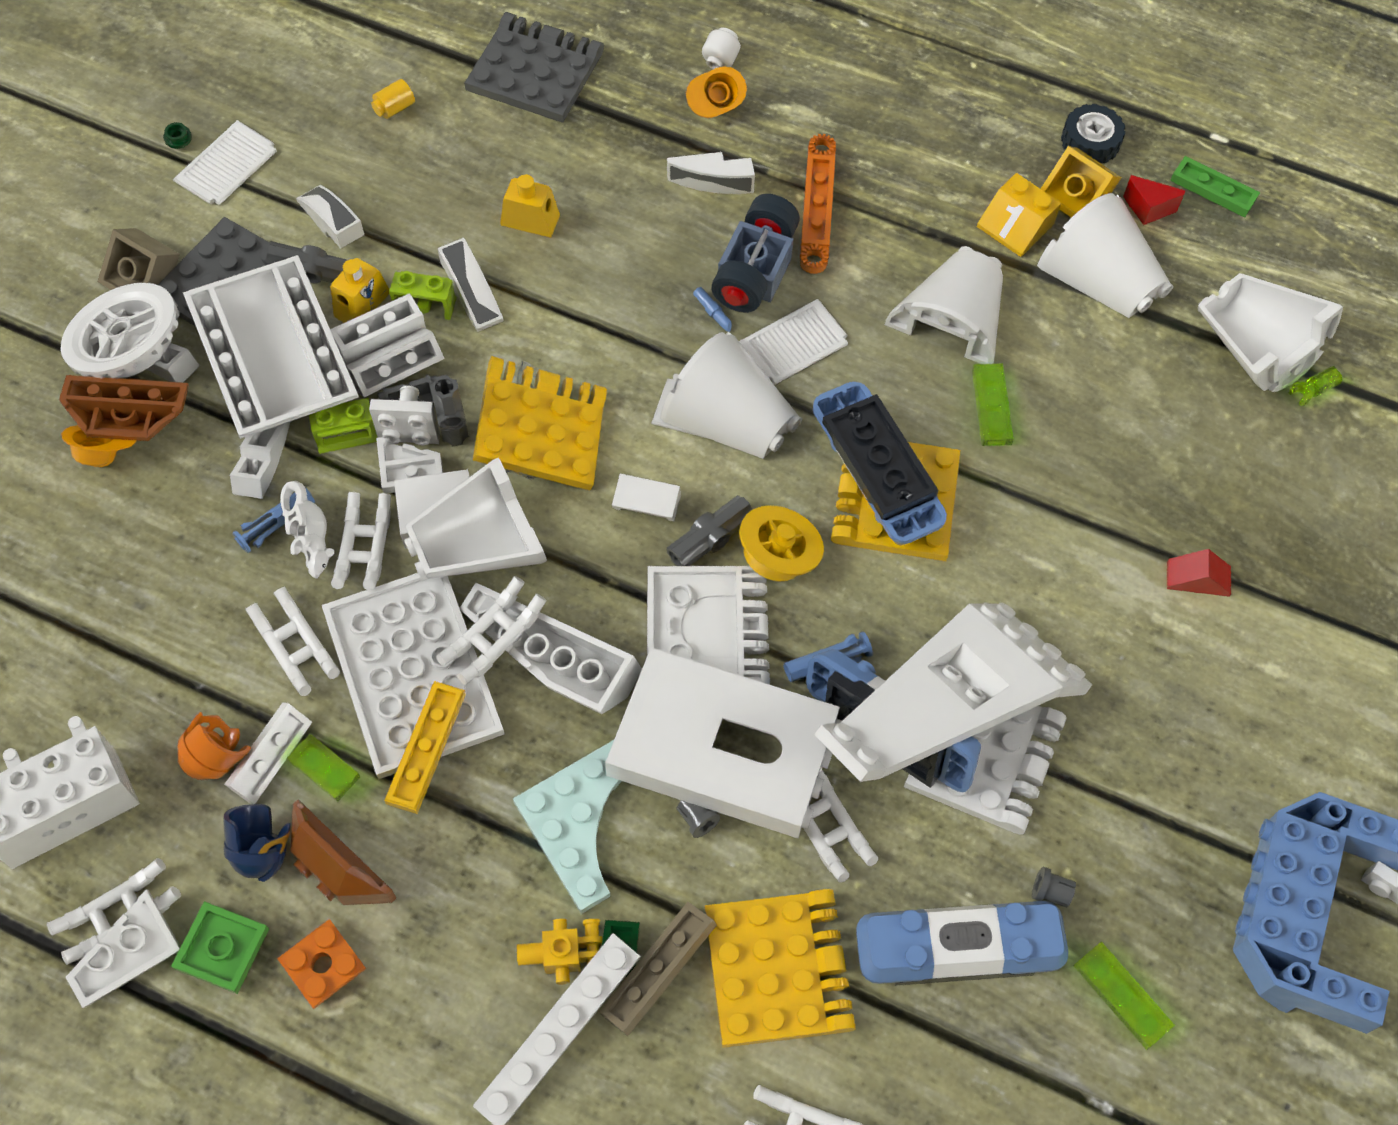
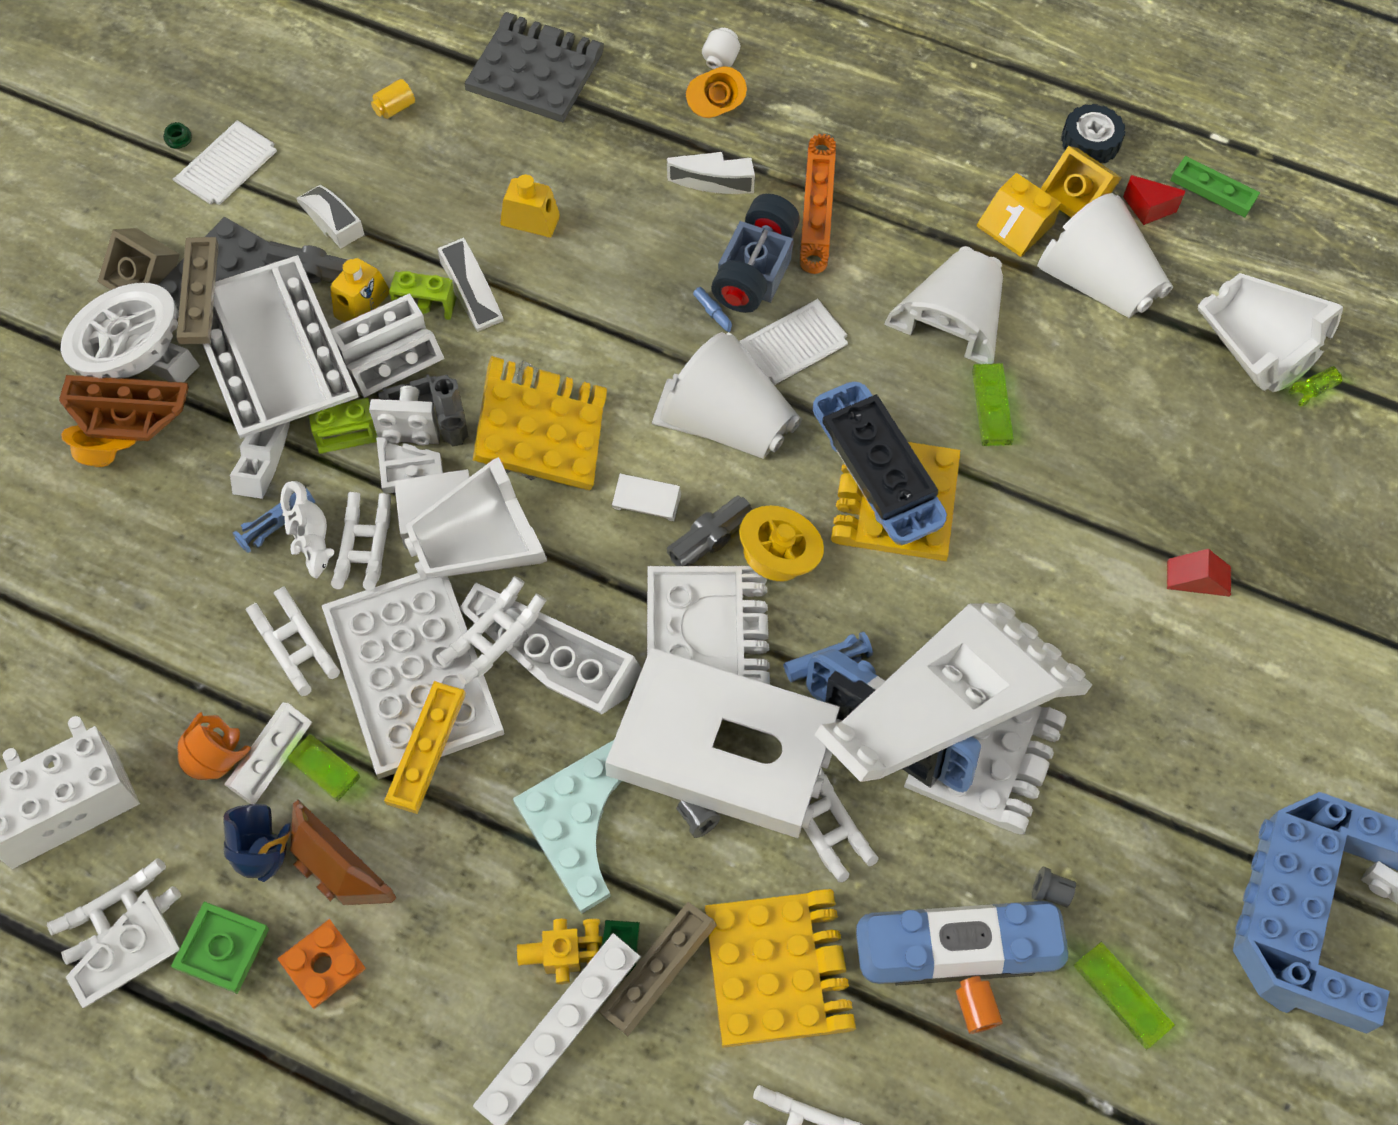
(197, 290): none -> dark tan plate
(978, 1005): none -> orange brick

